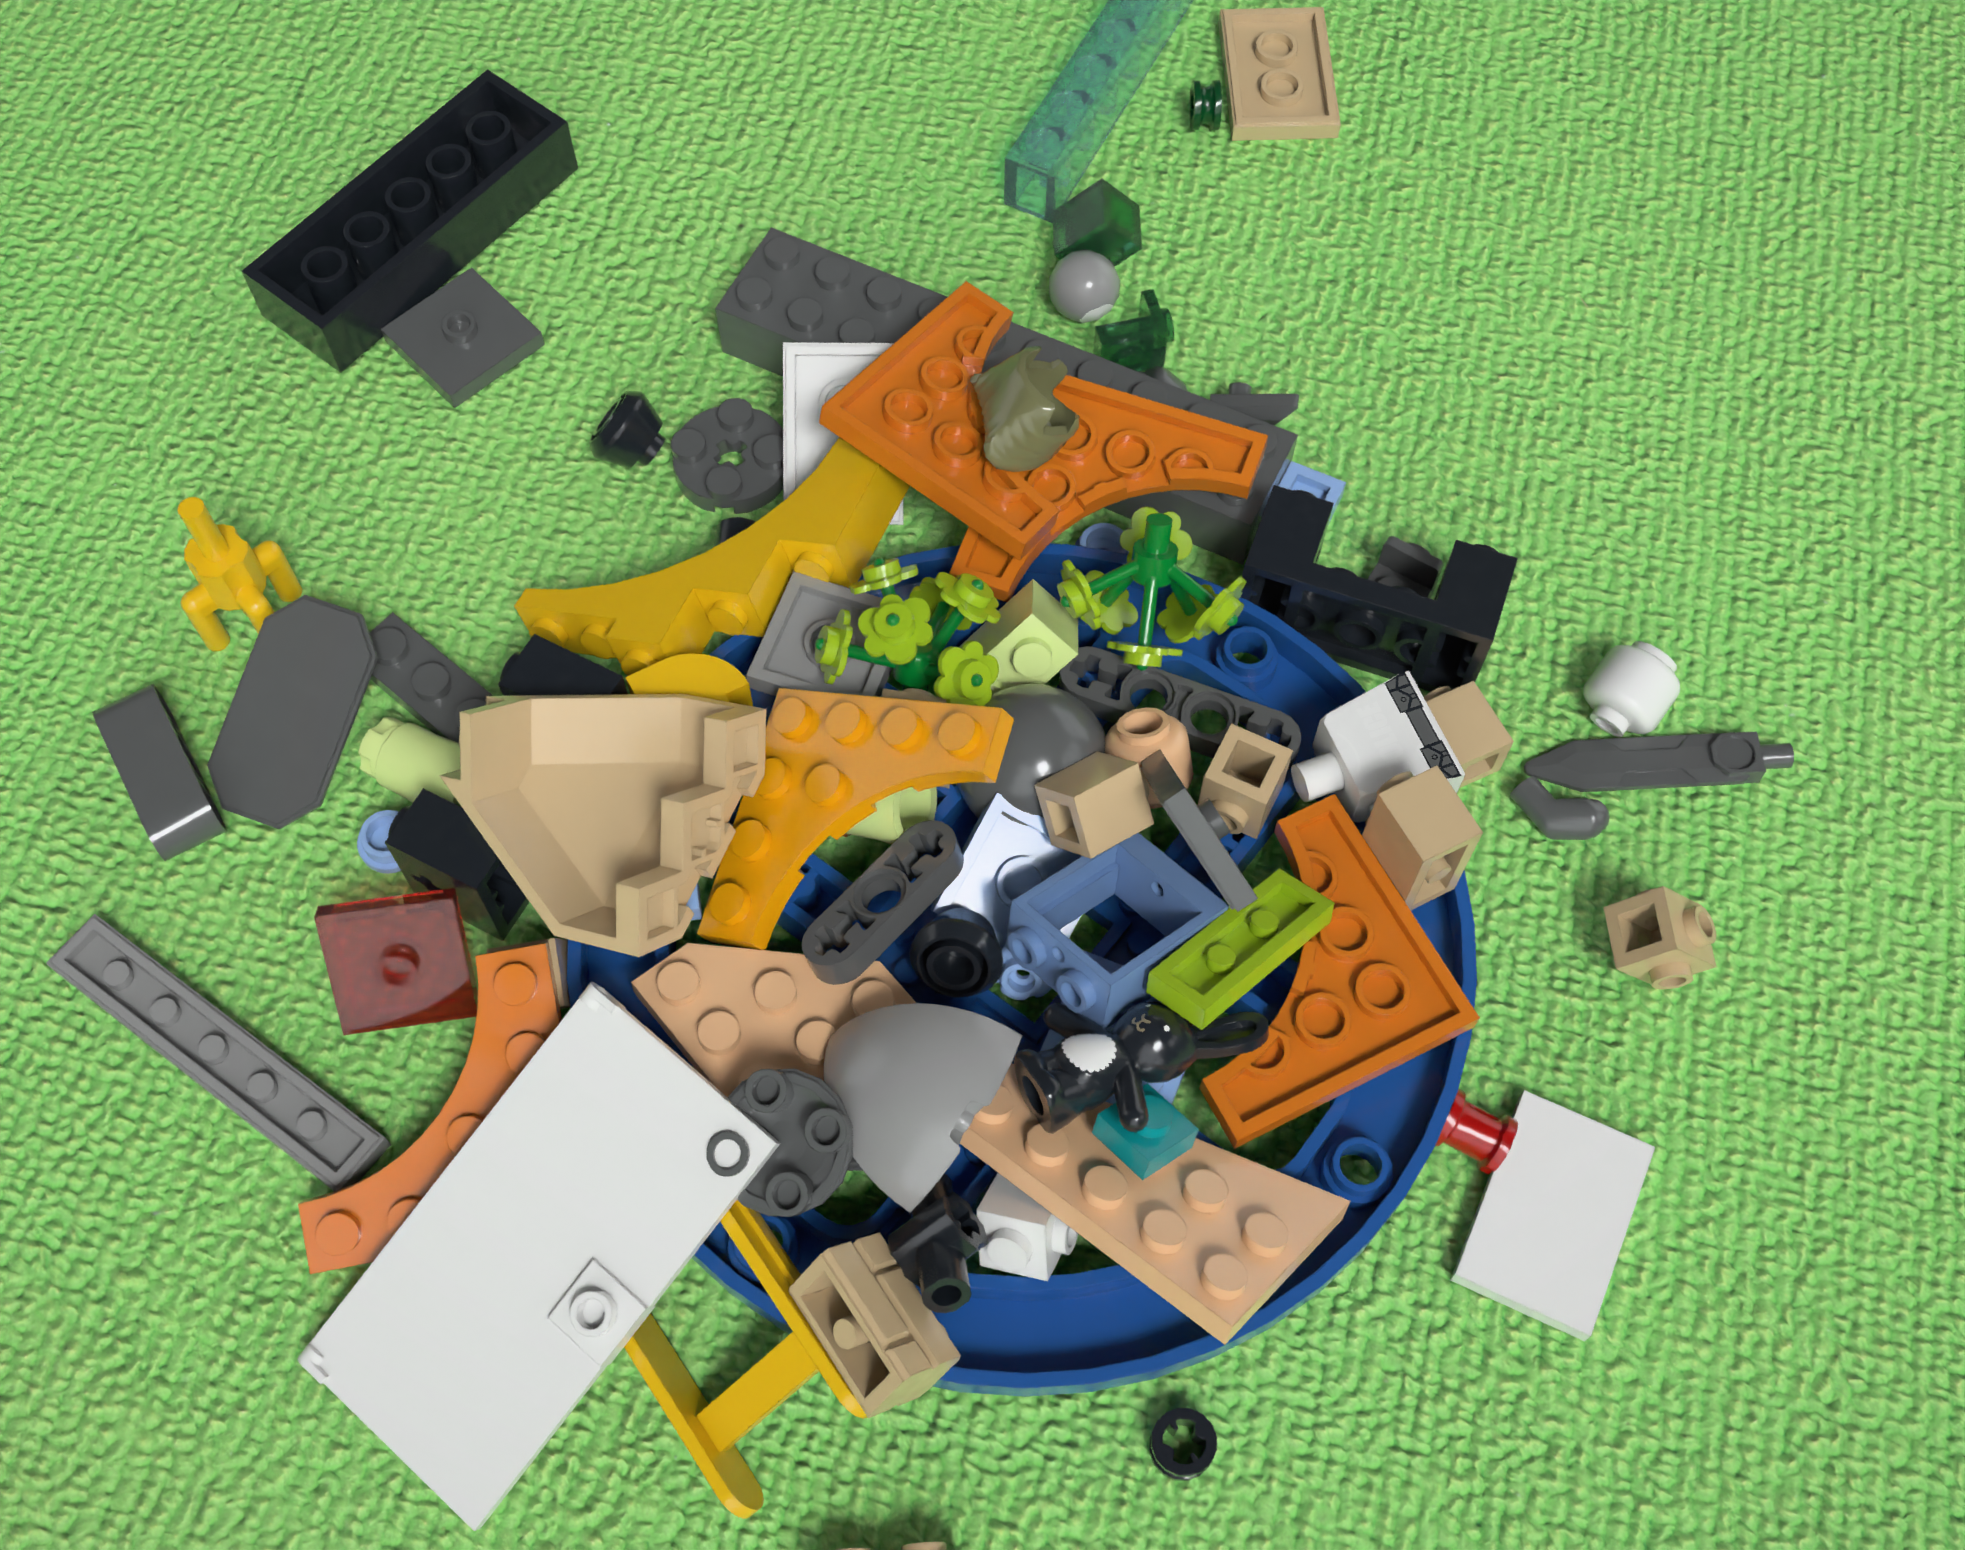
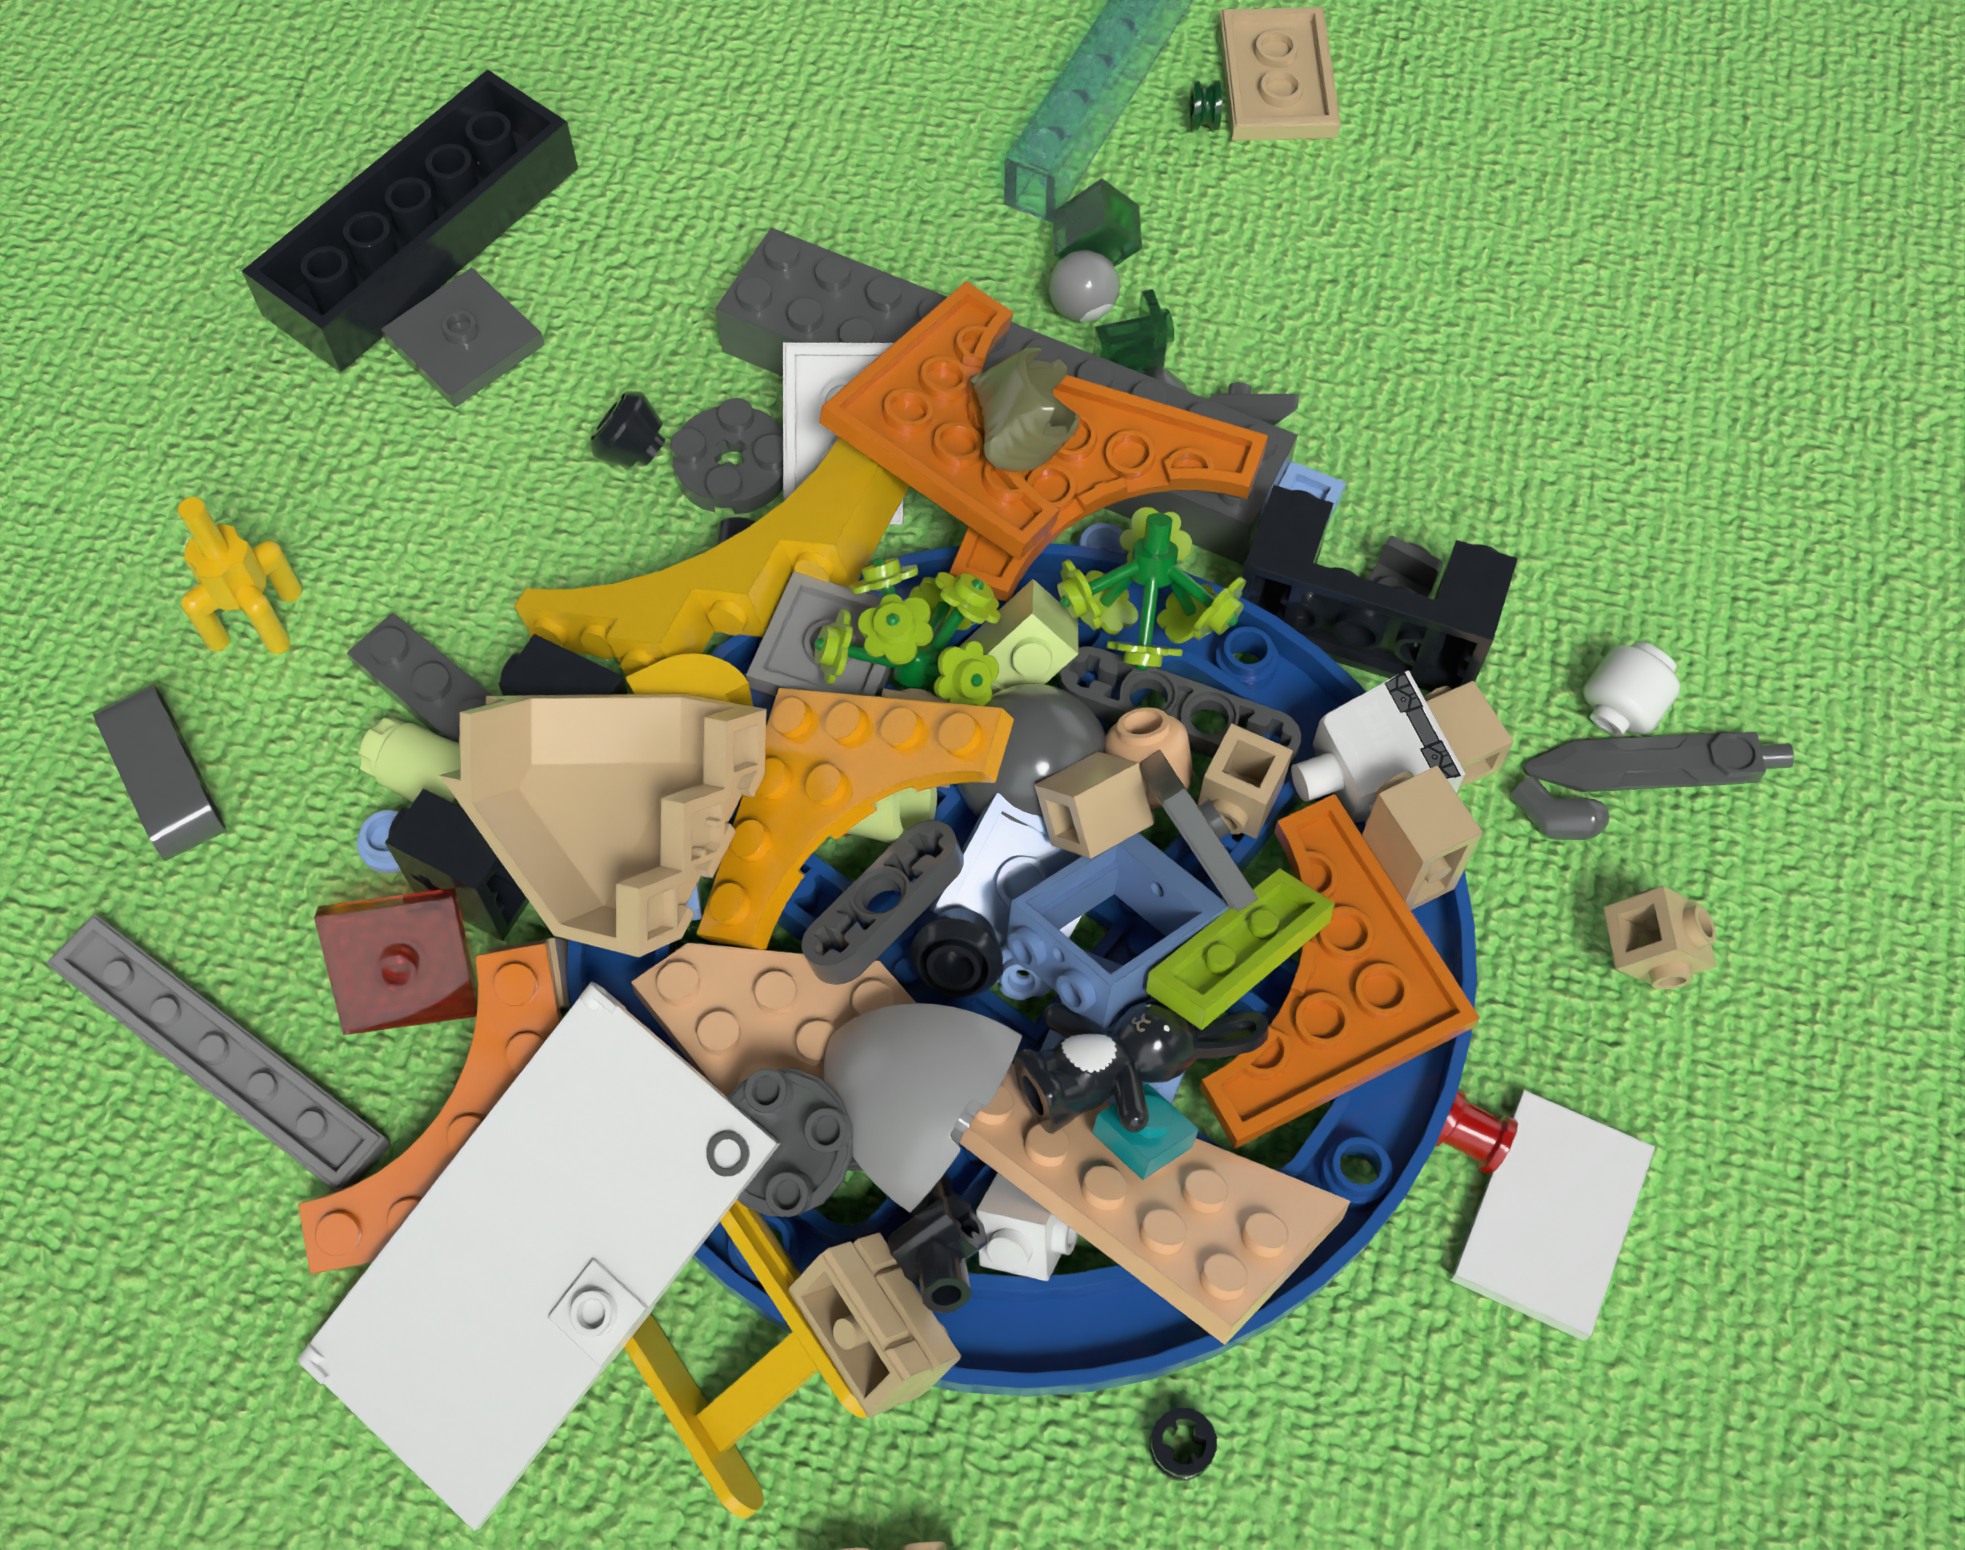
(292, 712): dark grey shield -> none

